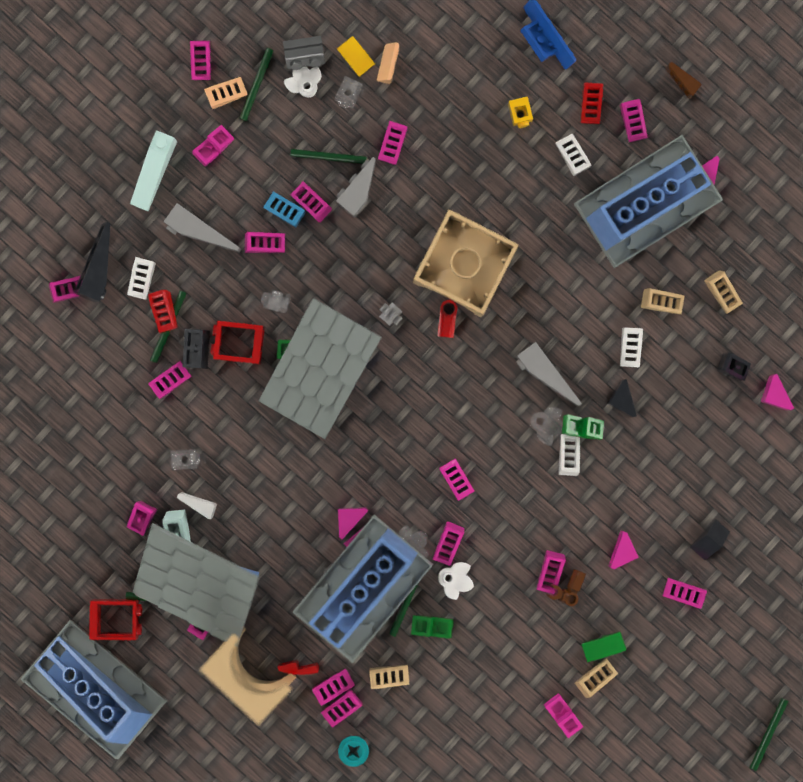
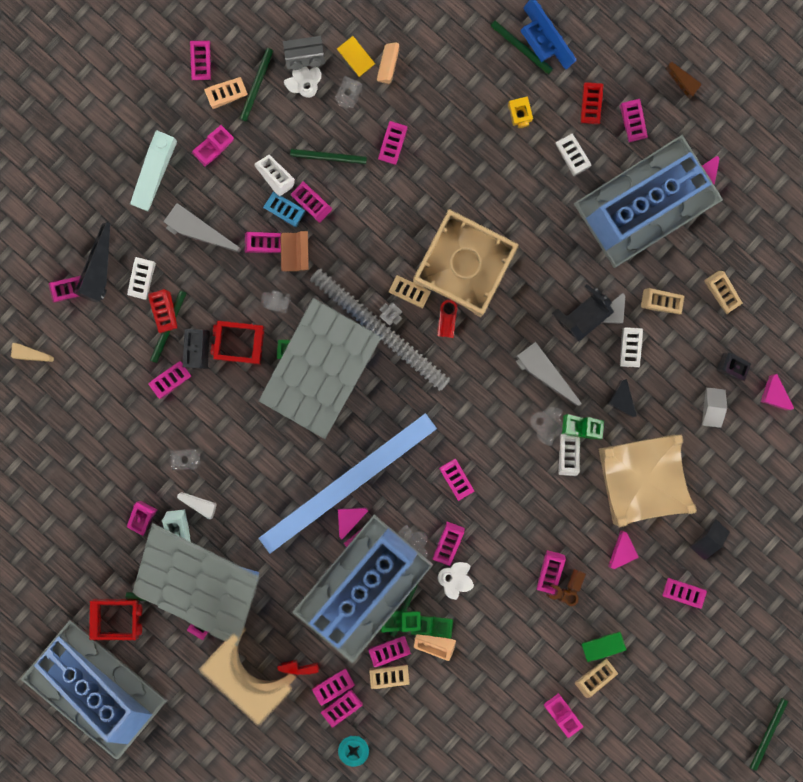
(25, 353): none -> tan slope
(279, 185): none -> white slope
(294, 251): none -> nougat panel
(347, 483): none -> light blue beam
(357, 193): light grey slope -> none
(379, 328): none -> light grey piece
(384, 660): none -> dark pink slope
(403, 621): none -> green slope
(426, 292): none -> tan slope
(435, 646): none -> light nougat slope
(521, 47): none -> dark green bar
(587, 315): none -> black panel
(618, 306): none -> light grey slope
(645, 479): none -> tan piece
(714, 407): none -> light grey slope

